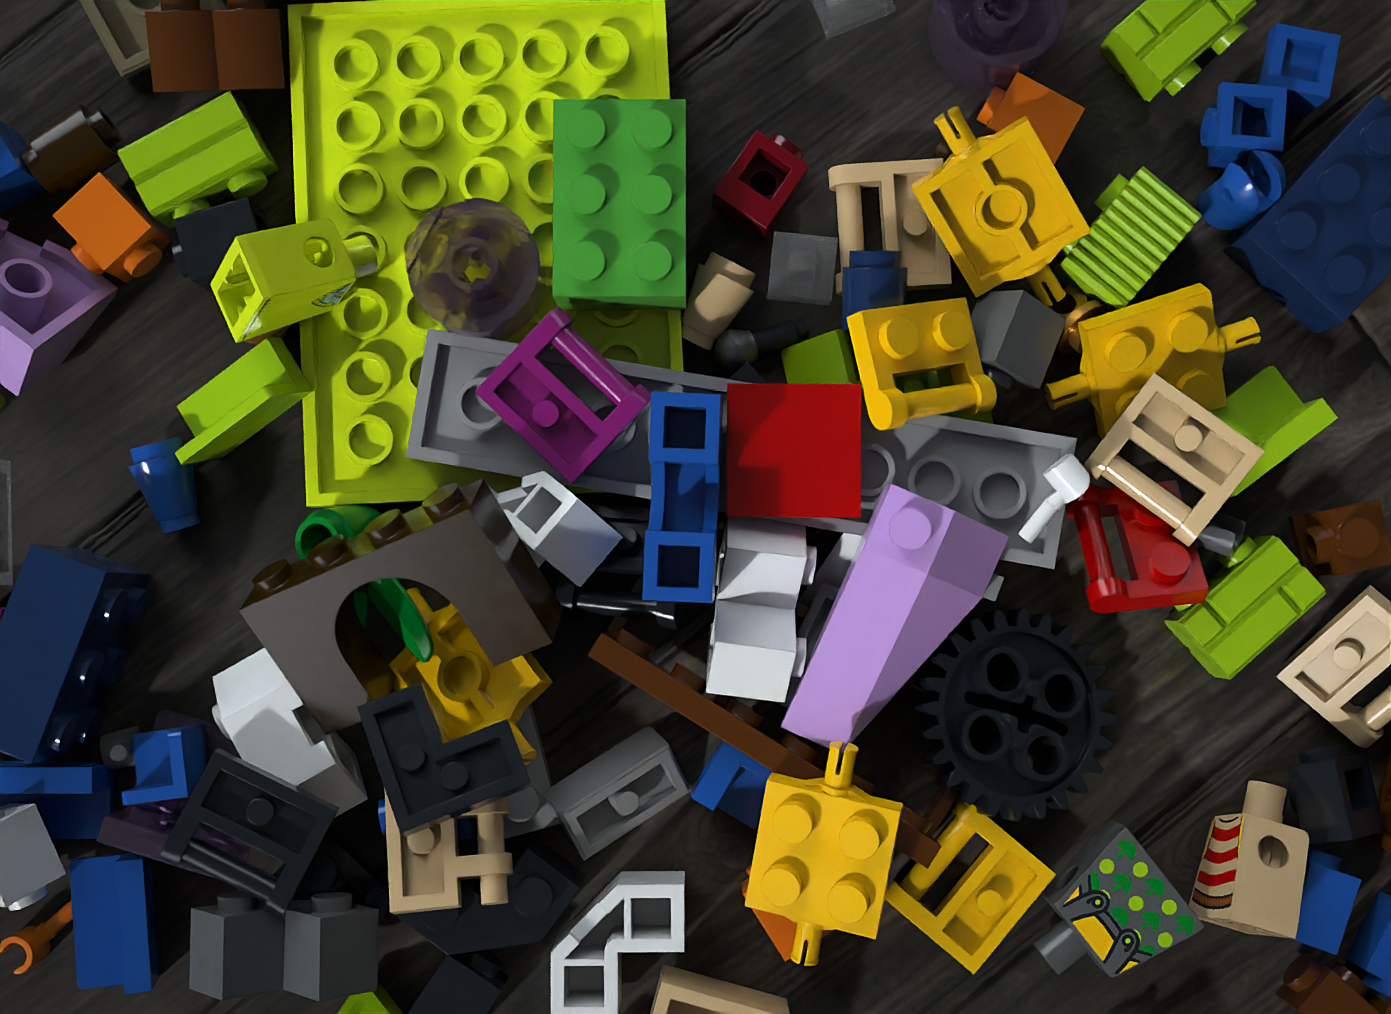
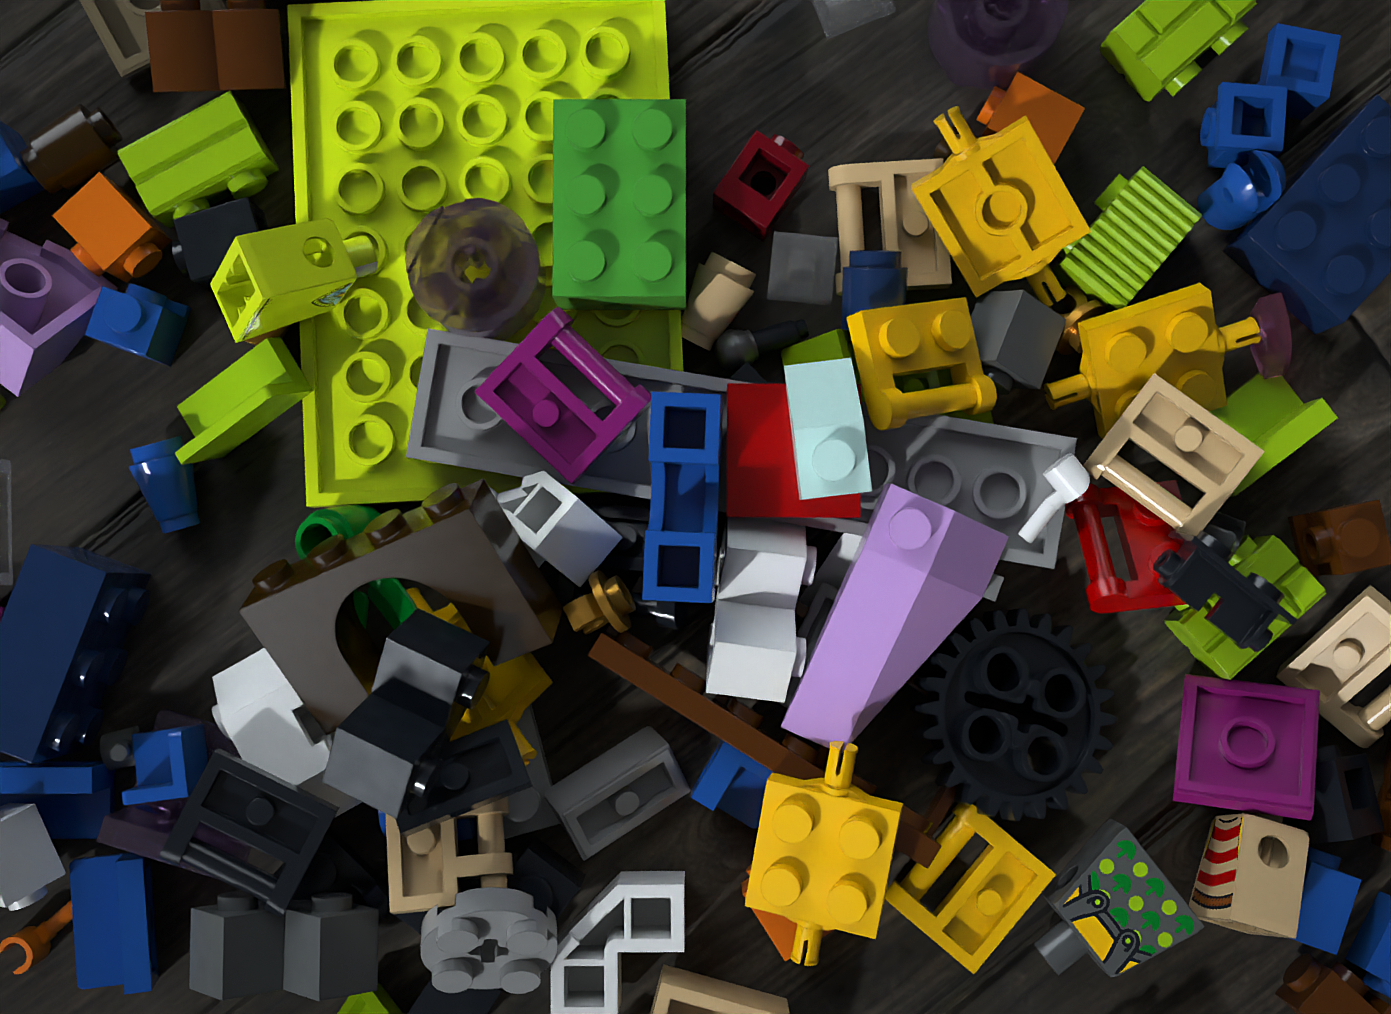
(139, 322): none -> blue brick
(399, 732): none -> black brick
(519, 947): none -> light grey plate
(607, 603): none -> pearl gold plate
(827, 429): none -> light aqua slope
(1244, 603): none -> black hinge
(1247, 746): none -> magenta plate
(1275, 347): none -> clear pink tile

